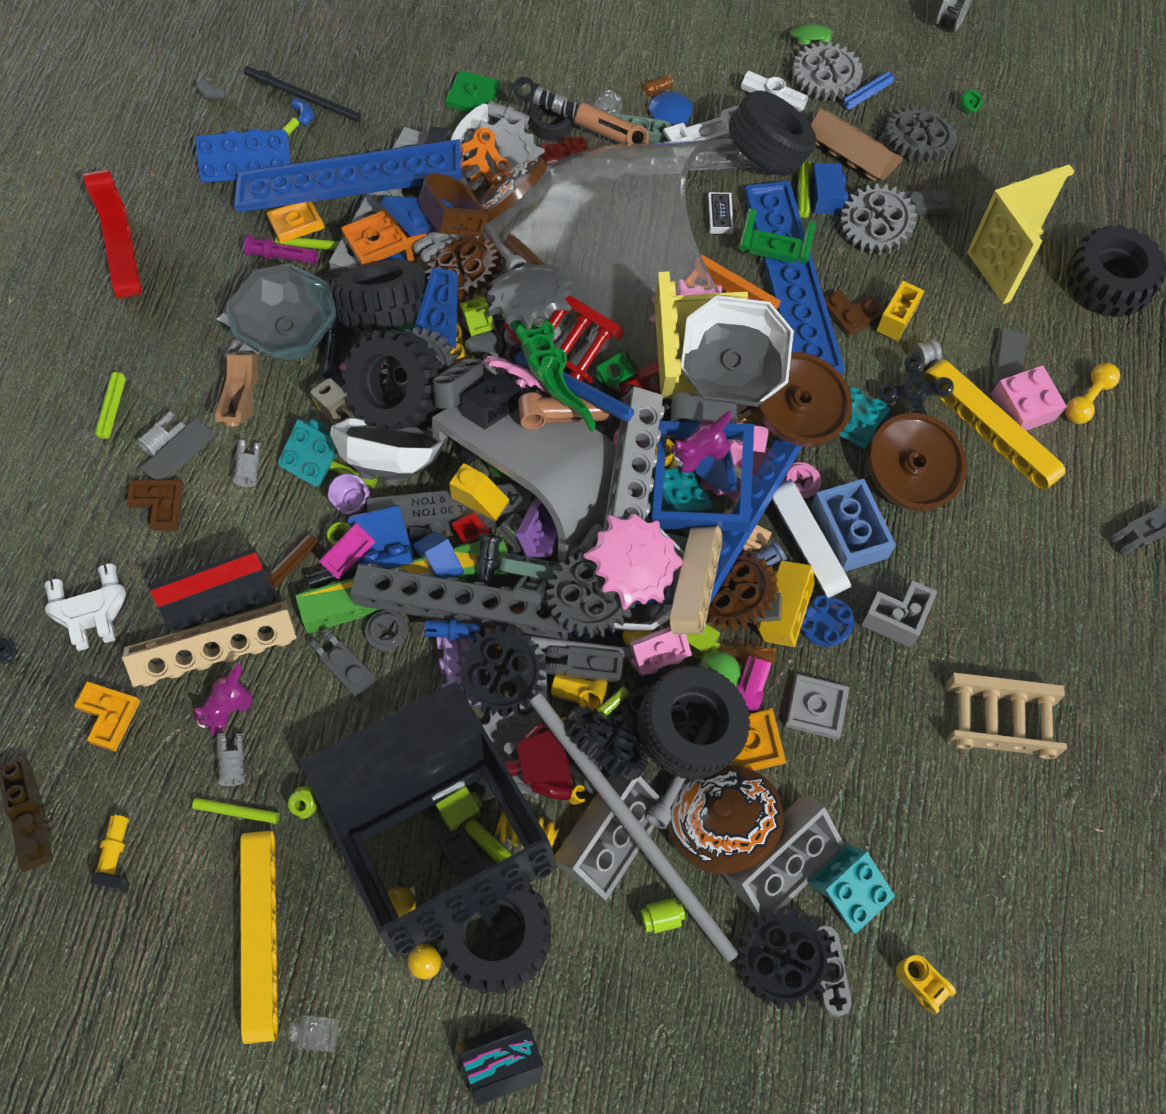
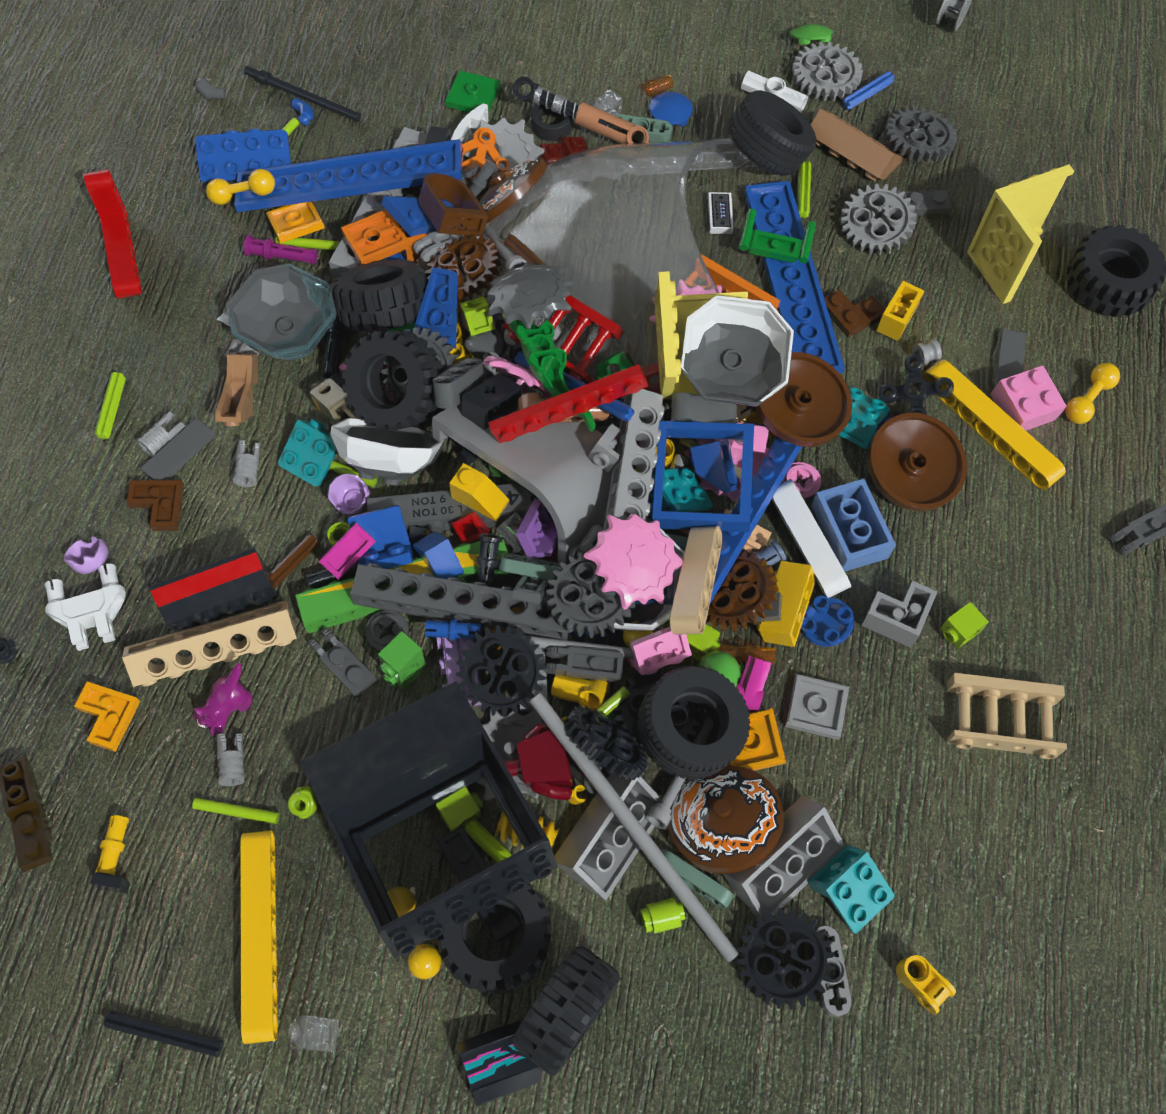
(85, 556): none -> lavender hair
(164, 1033): none -> black axle
(259, 181): none -> yellow piece
(401, 661): none -> bright green brick
(483, 178): none -> dark grey pin
(511, 115): light grey pin -> none
(565, 1009): none -> black tyre
(569, 404): none -> red plate
(603, 452): none -> light grey bracket
(700, 882): none -> sand green beam
(705, 441): magenta animal -> none
(712, 129): white slope -> none
(828, 188): blue brick -> none
(963, 625): none -> lime brick
(970, 101): green tile -> none

